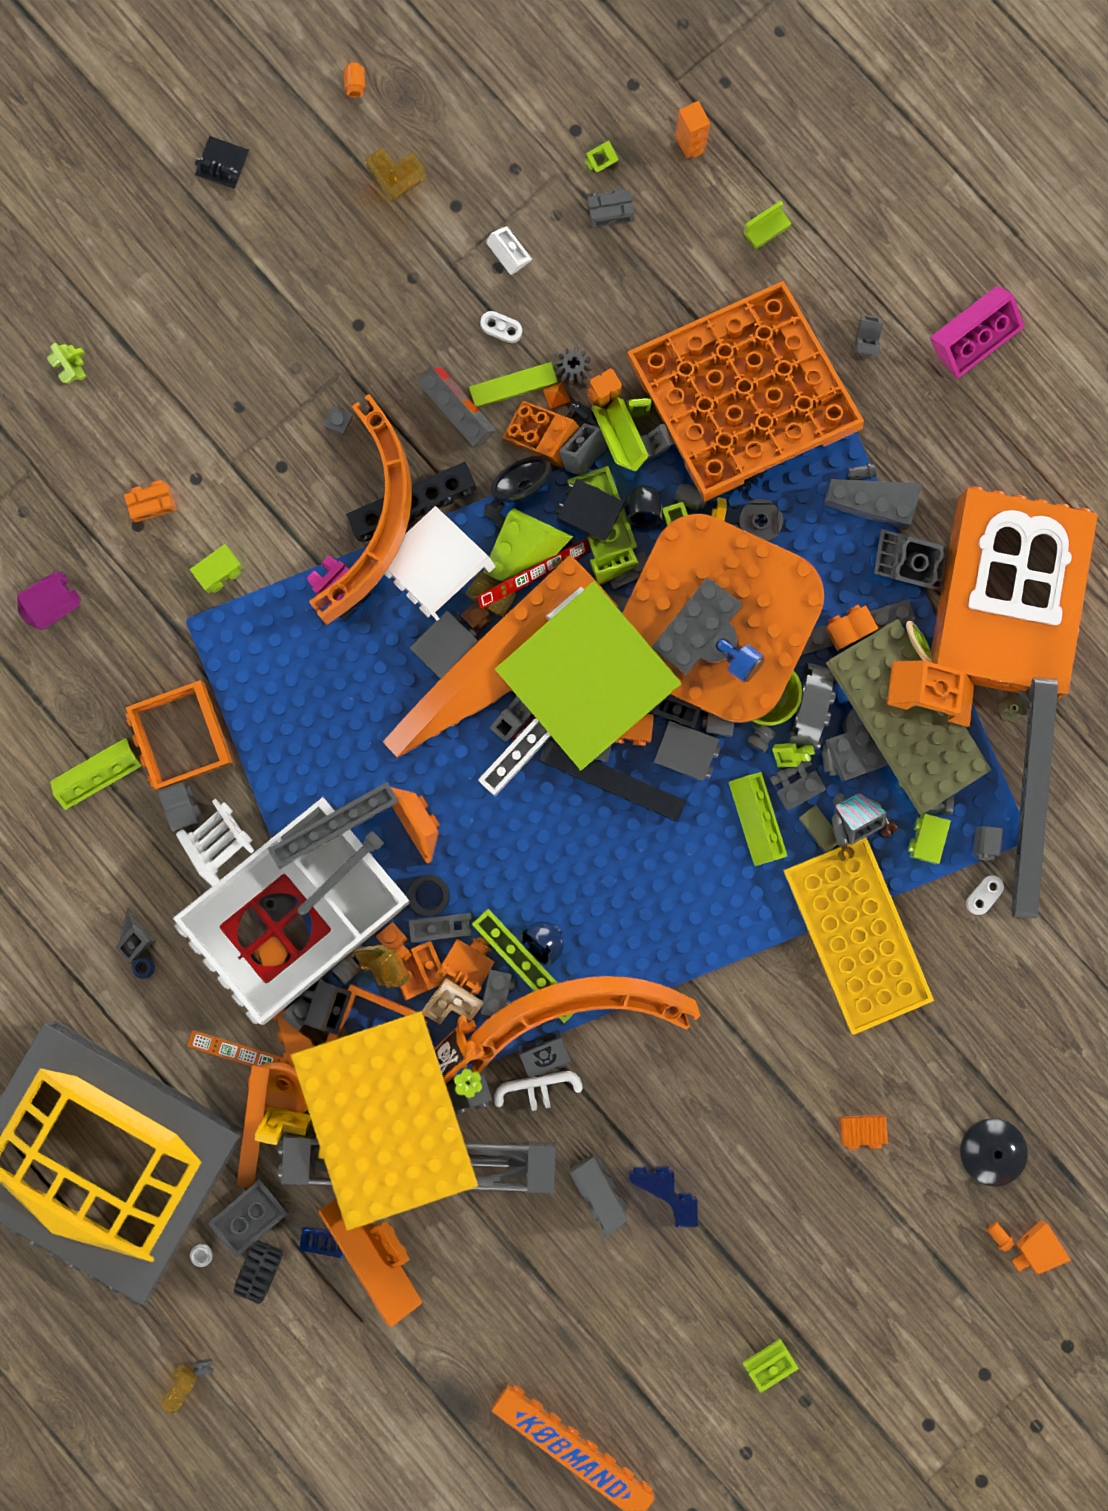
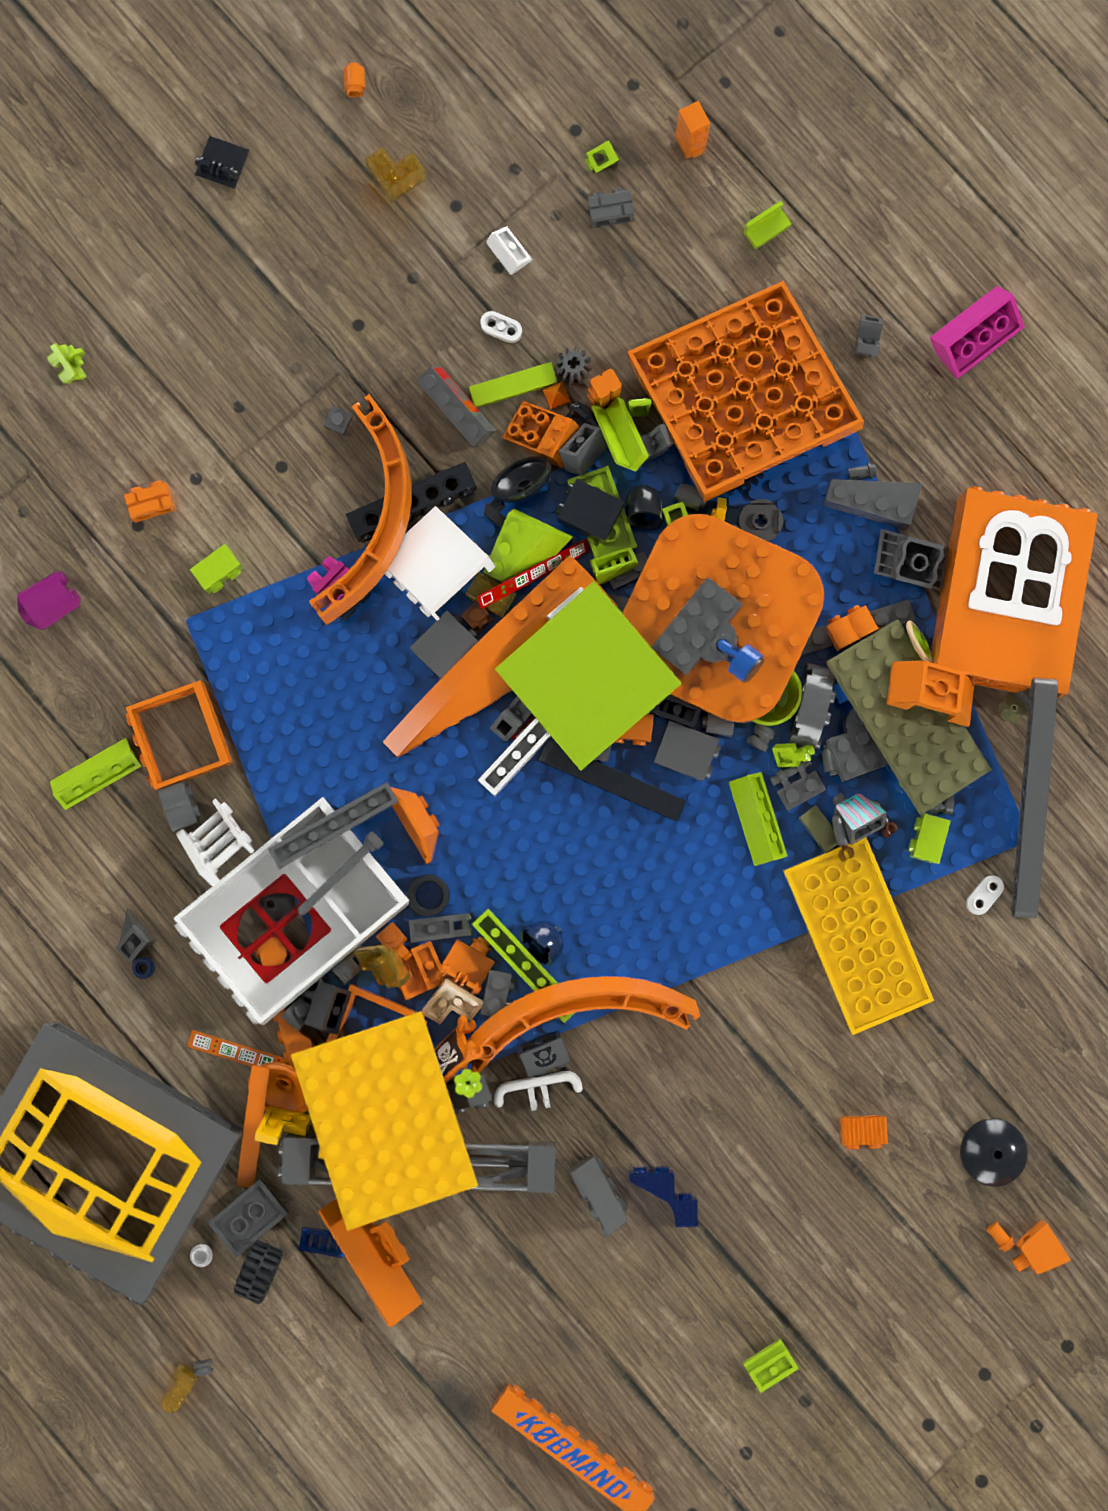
(987, 842): dark grey brick -> none

